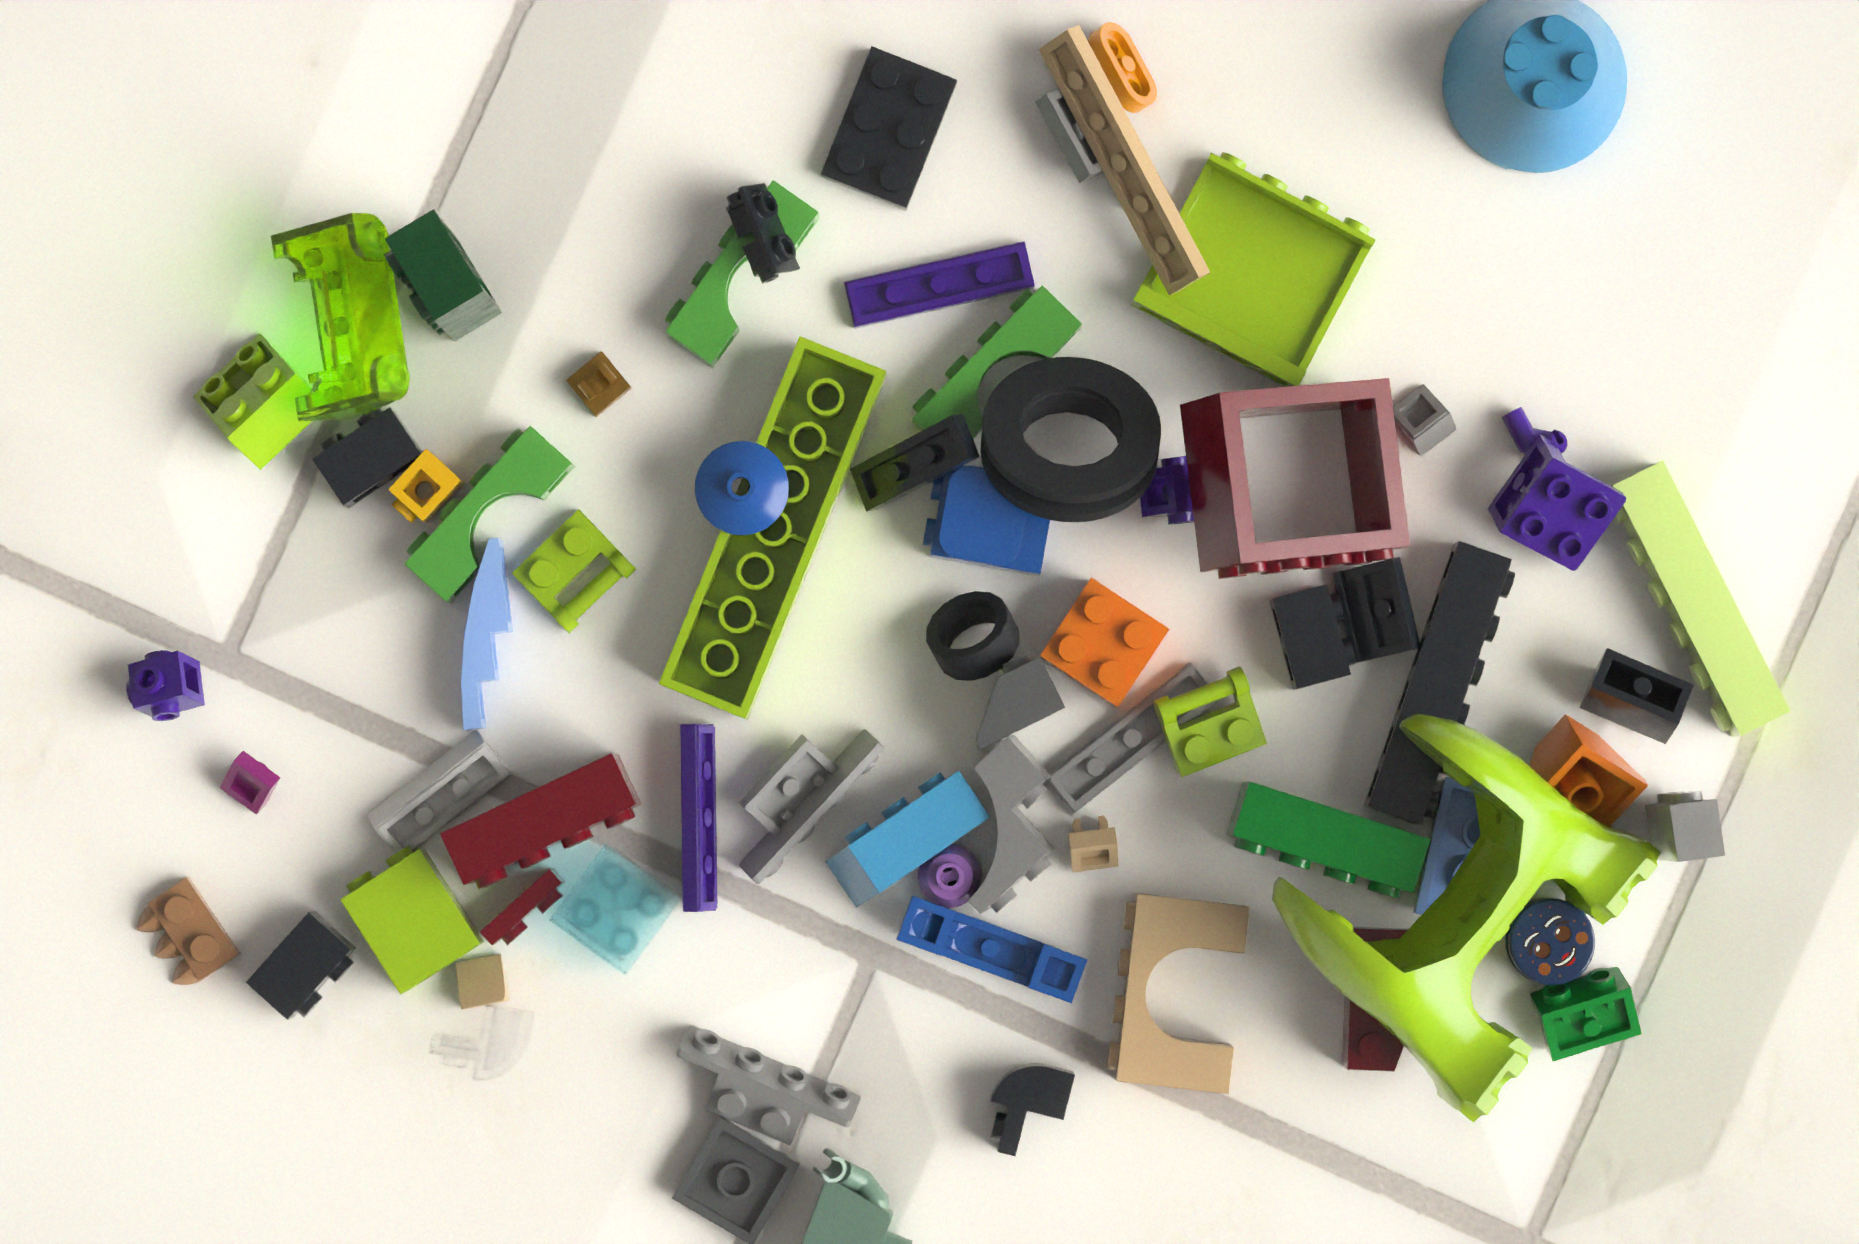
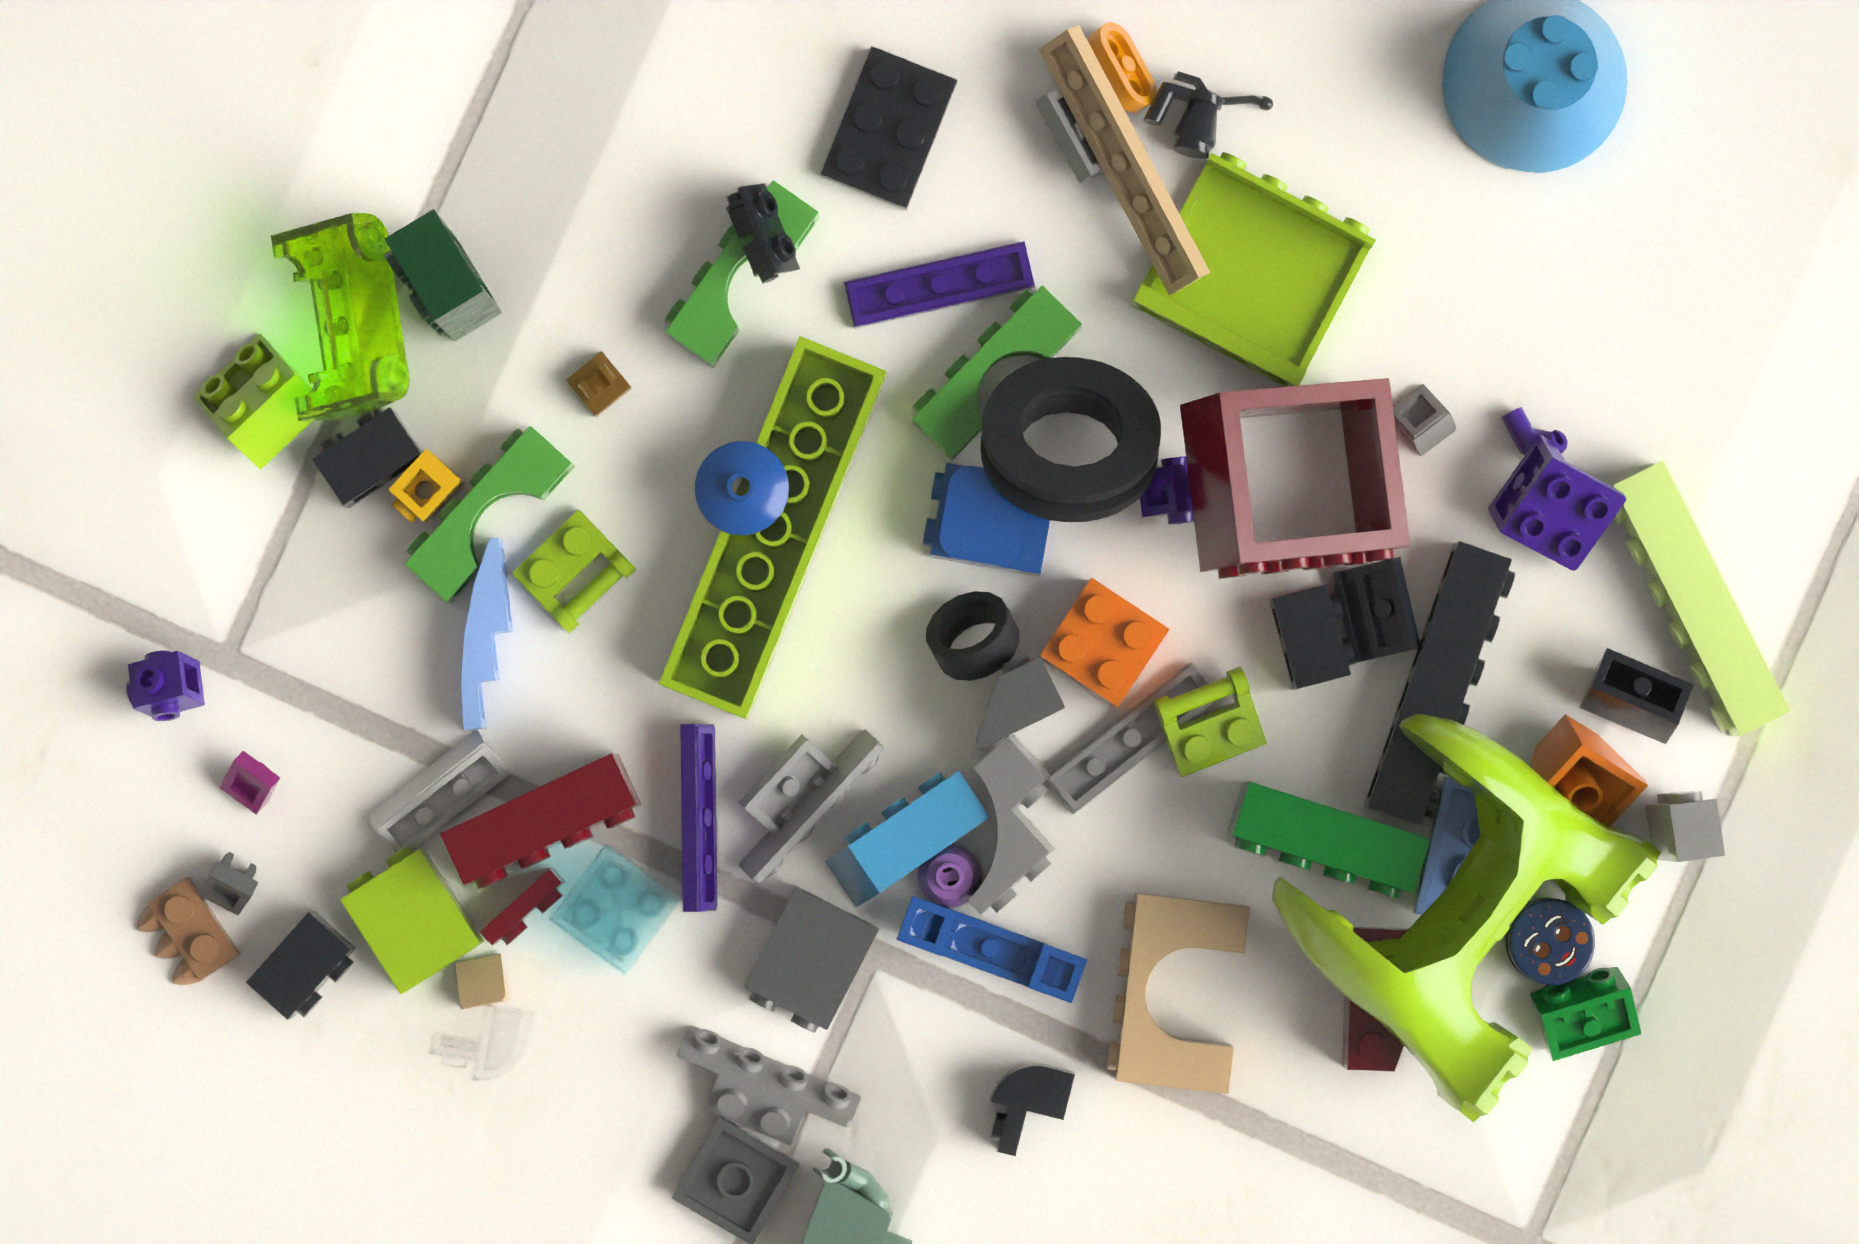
(227, 886): none -> dark grey tile
(810, 960): none -> dark grey brick
(914, 462): black plate -> none
(1094, 847): tan tile -> none
(1198, 124): none -> black piece

